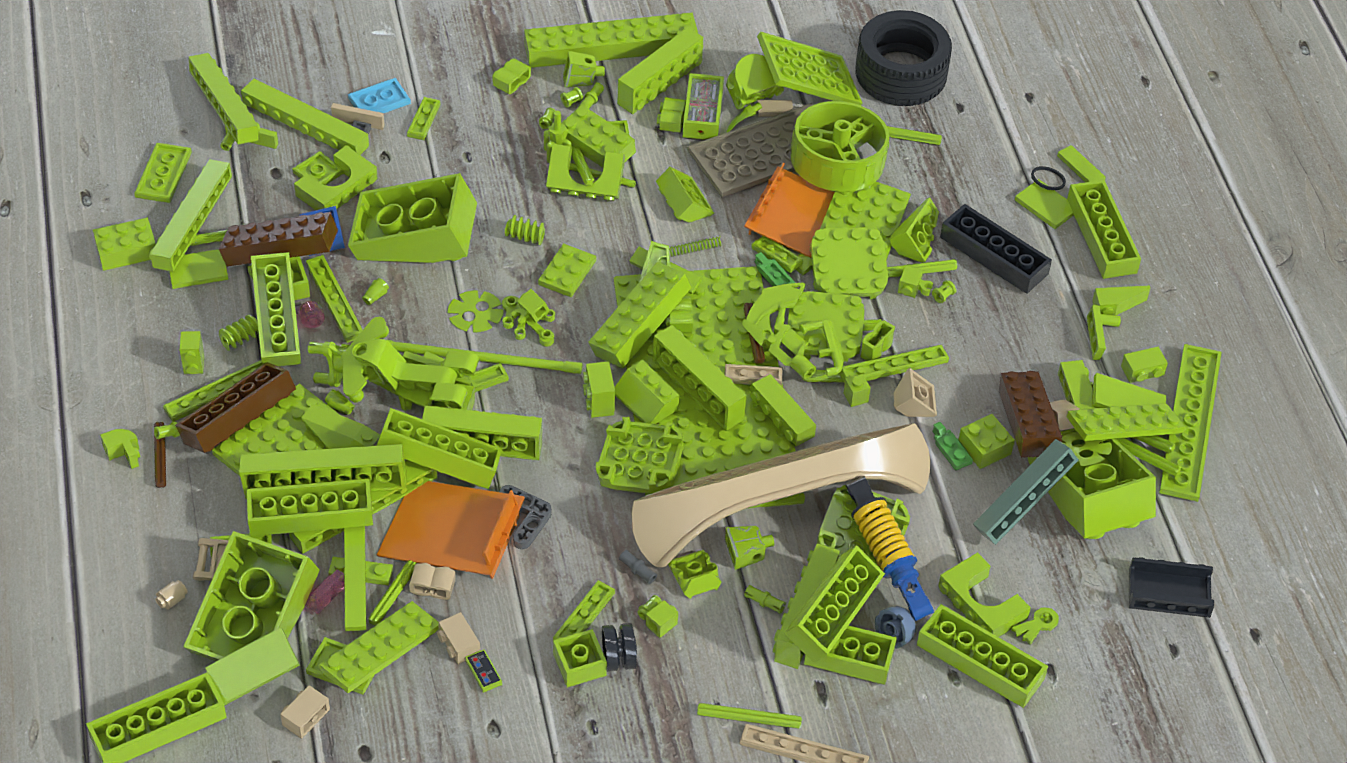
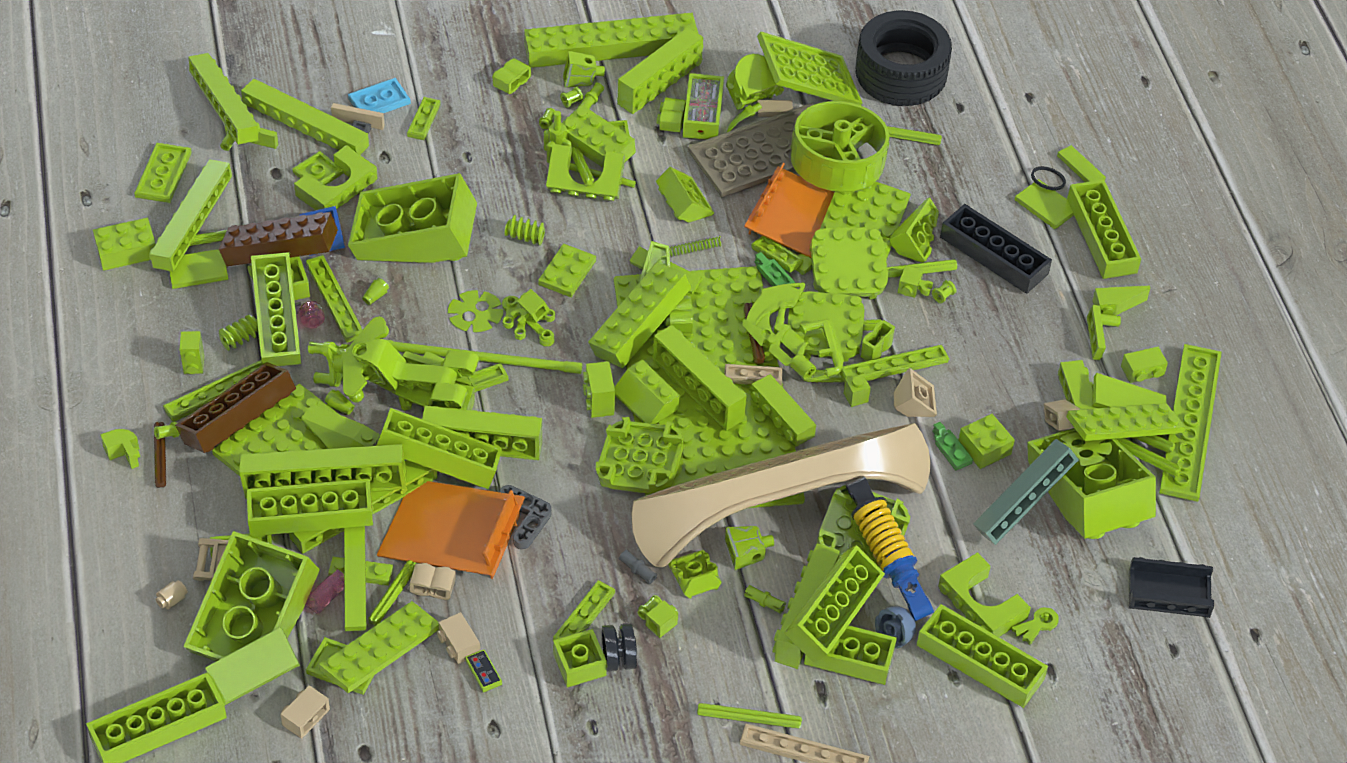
(1028, 412): reddish brown brick -> none

